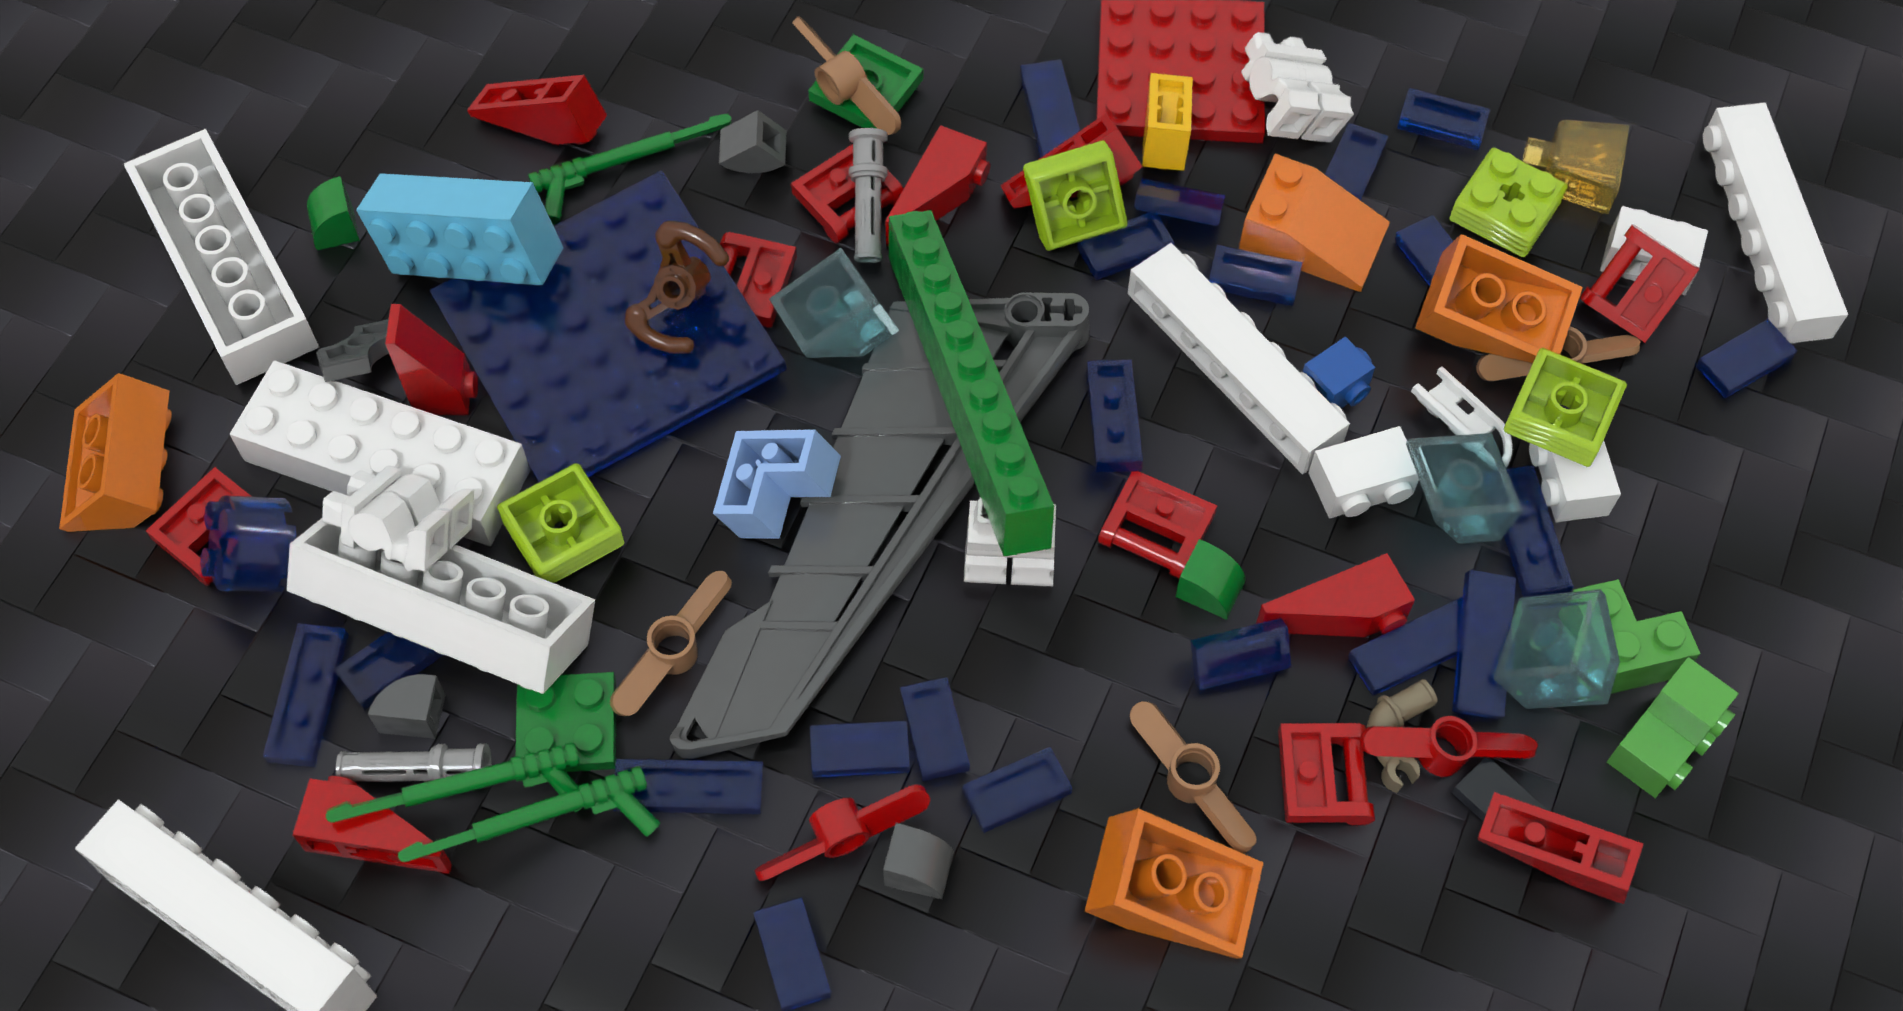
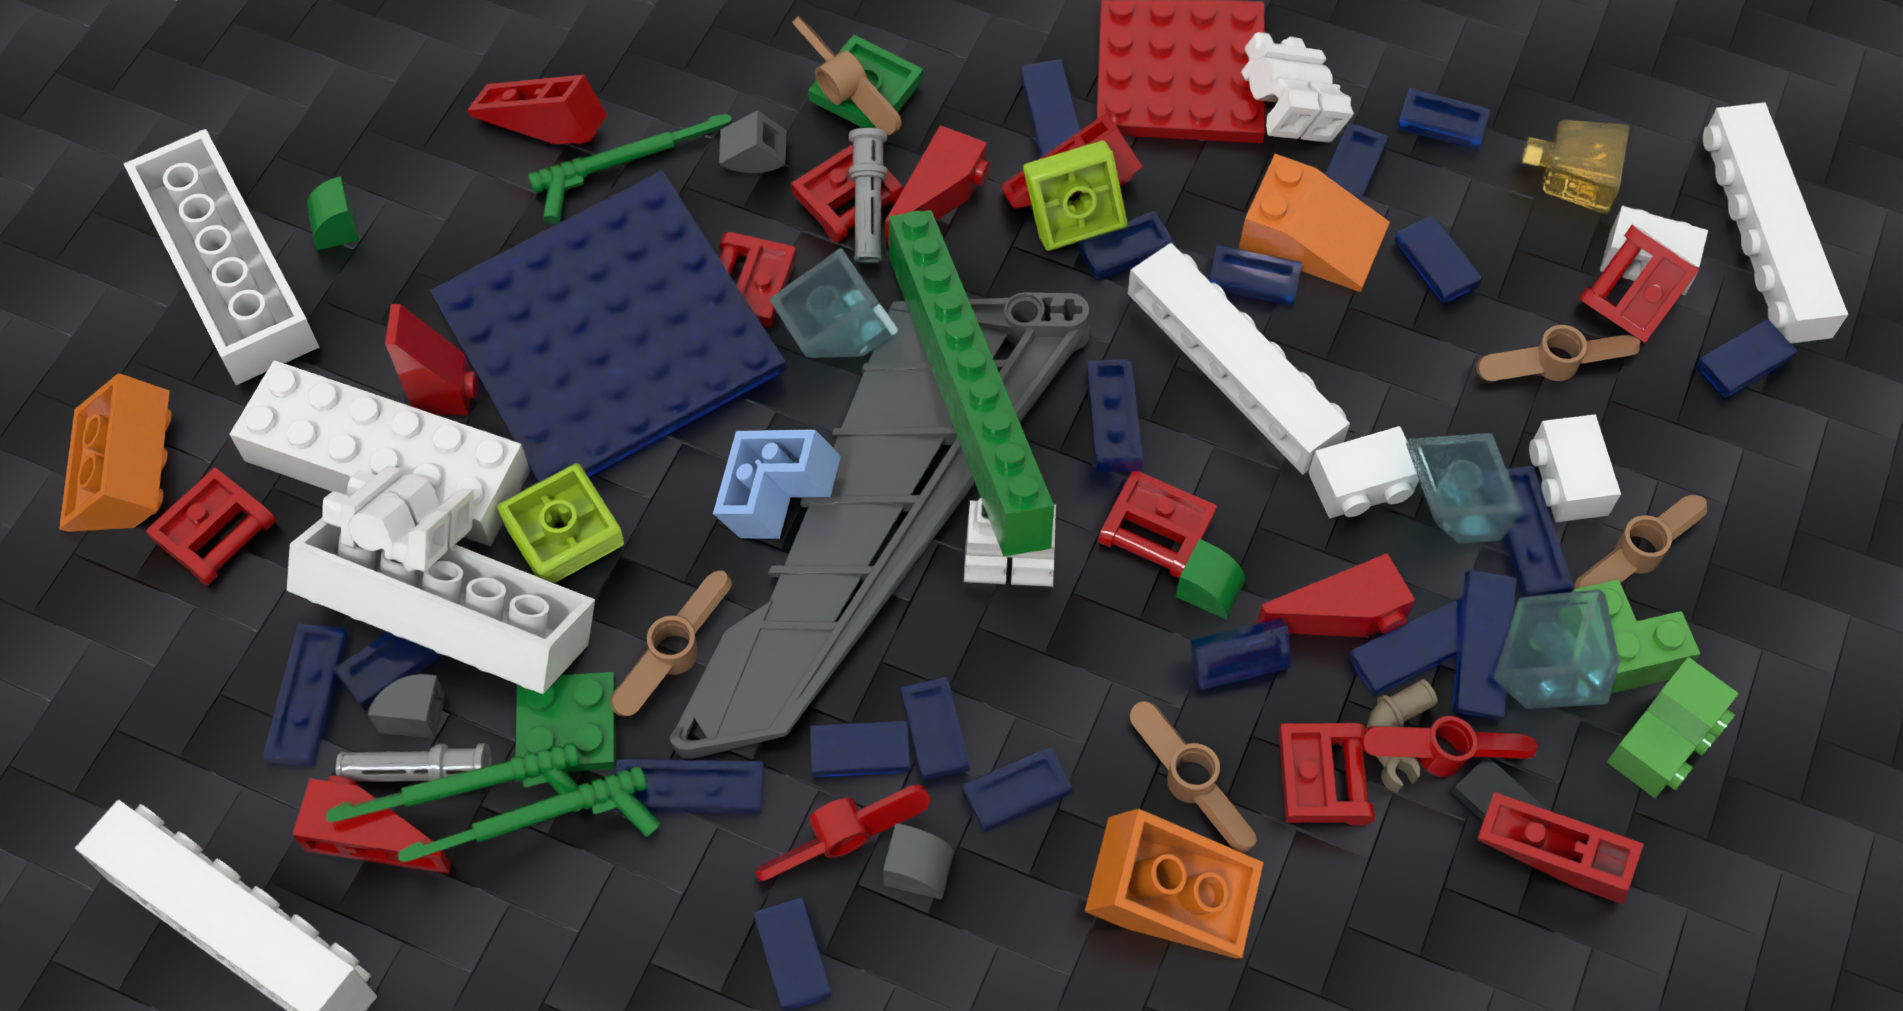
(247, 543): clear blue brick -> none
(354, 354): dark grey tile -> none
(461, 228): medium azure brick -> none
(676, 285): reddish brown piece -> none
(1167, 122): yellow arch -> none
(1179, 202): clear blue tile -> none
(1341, 373): blue brick -> none
(1443, 403): white piece -> none
(1497, 303): orange slope -> none
(1508, 202): lime brick -> none
(1566, 432): lime brick -> none
(1659, 531): none -> medium nougat piece

